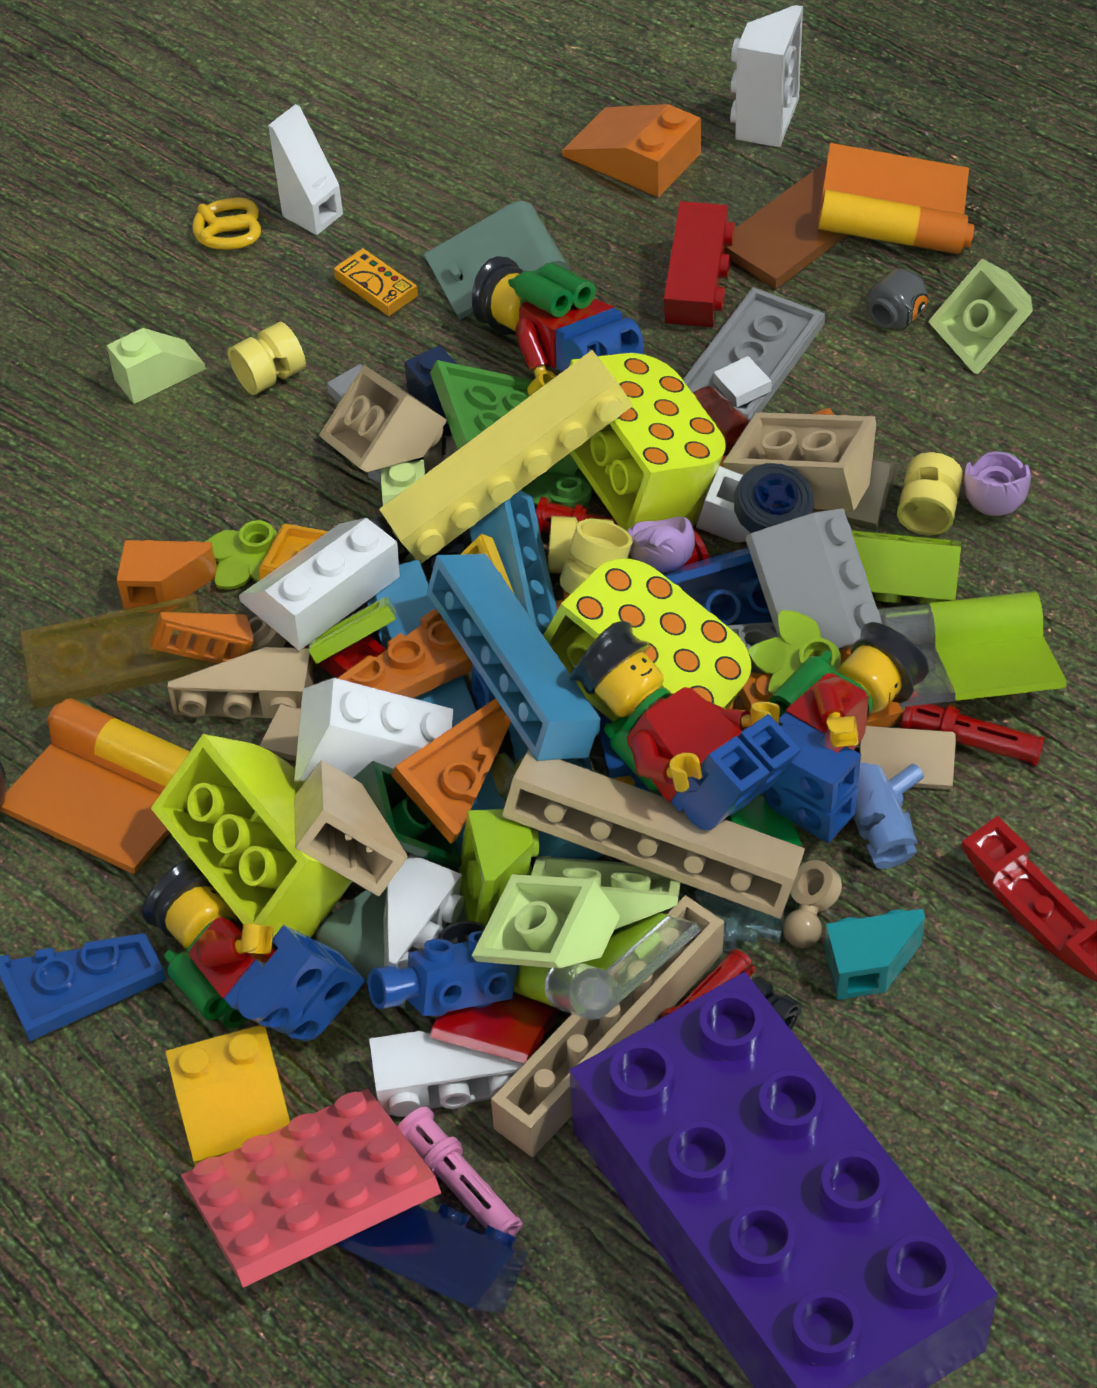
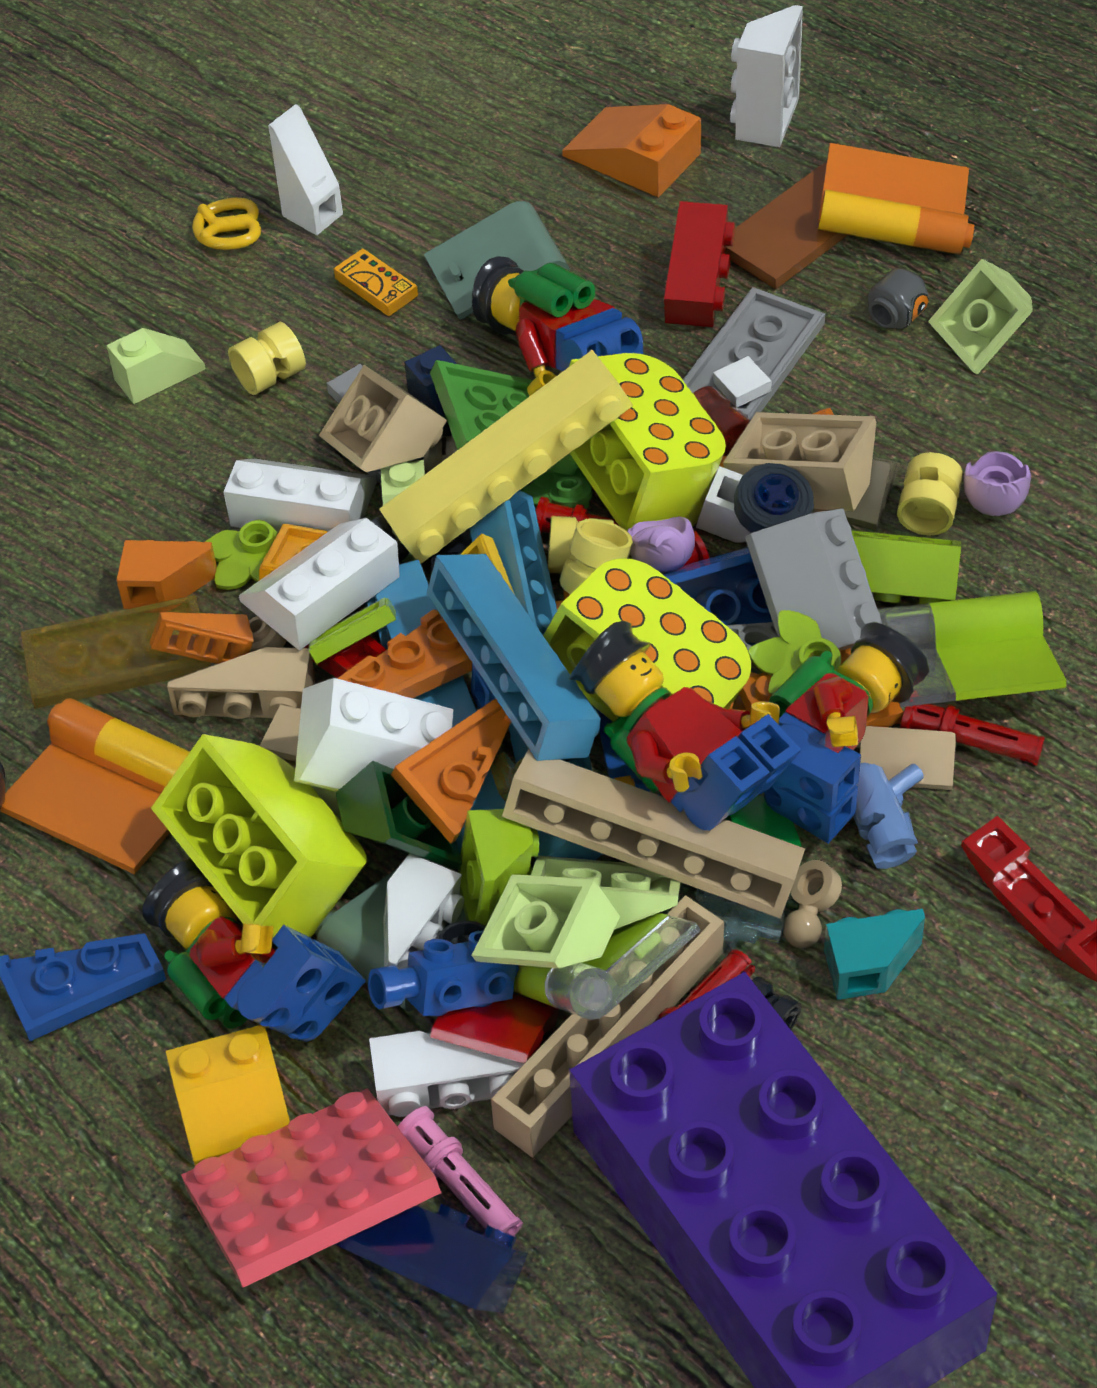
(295, 495): none -> white slope
(345, 829): tan slope -> none

